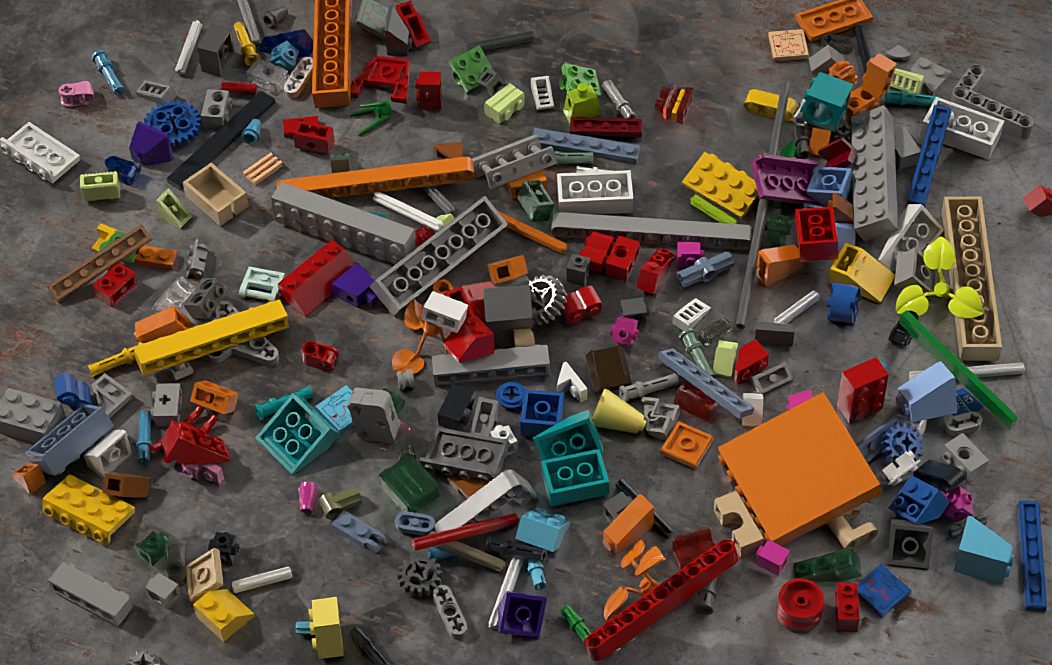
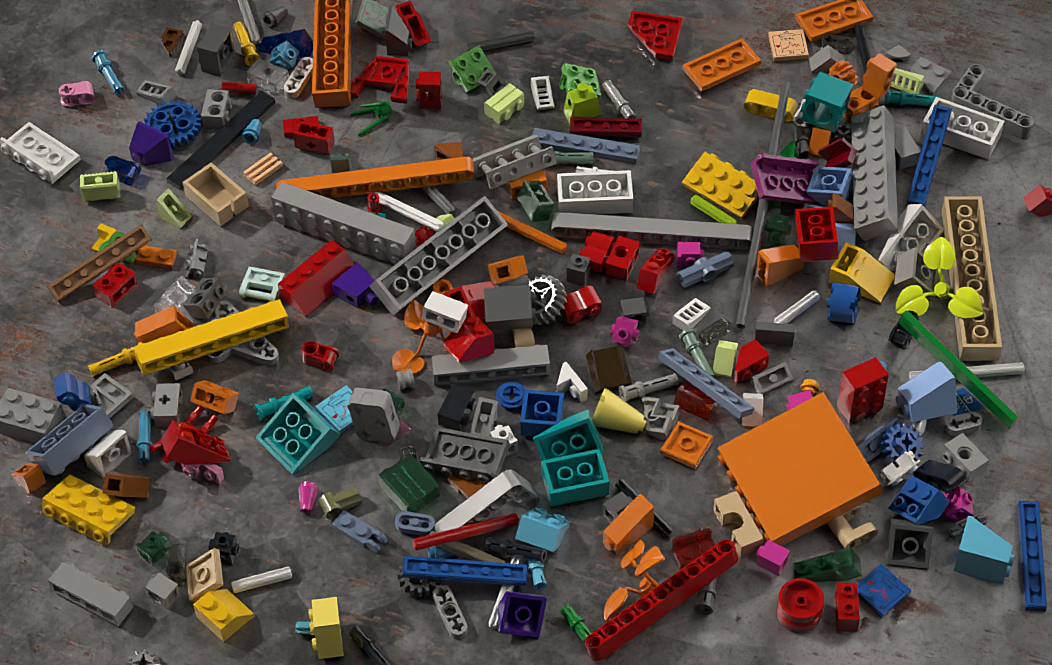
(171, 40): none -> reddish brown tile
(374, 204): none -> red pin
(464, 571): none -> blue tile
(656, 32): none -> red plate
(676, 104): clear red hips -> none
(721, 64): none -> orange plate
(810, 384): none -> light orange plate

